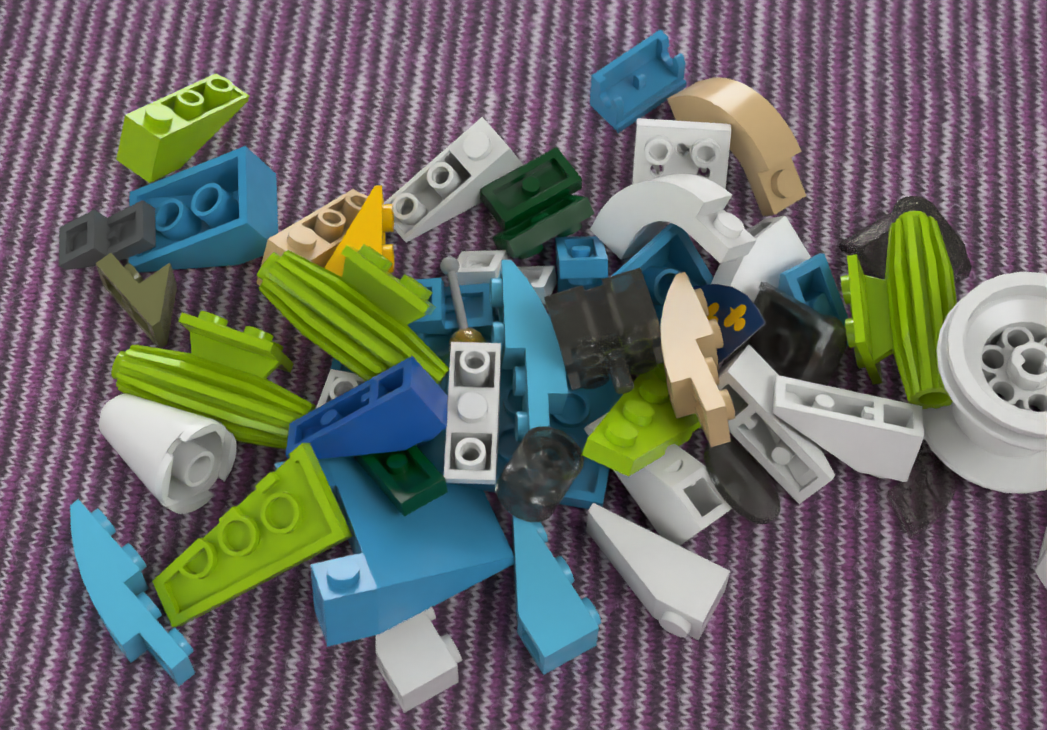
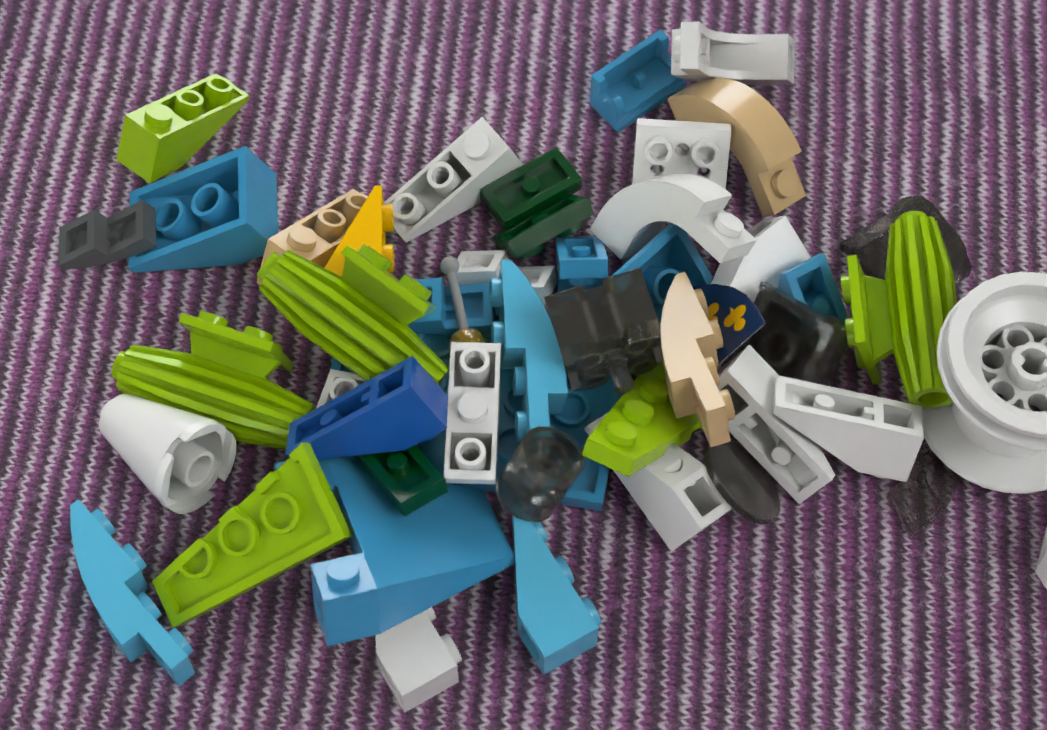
(145, 301): olive slope -> none
(665, 577): white slope -> none
(741, 57): none -> white arch

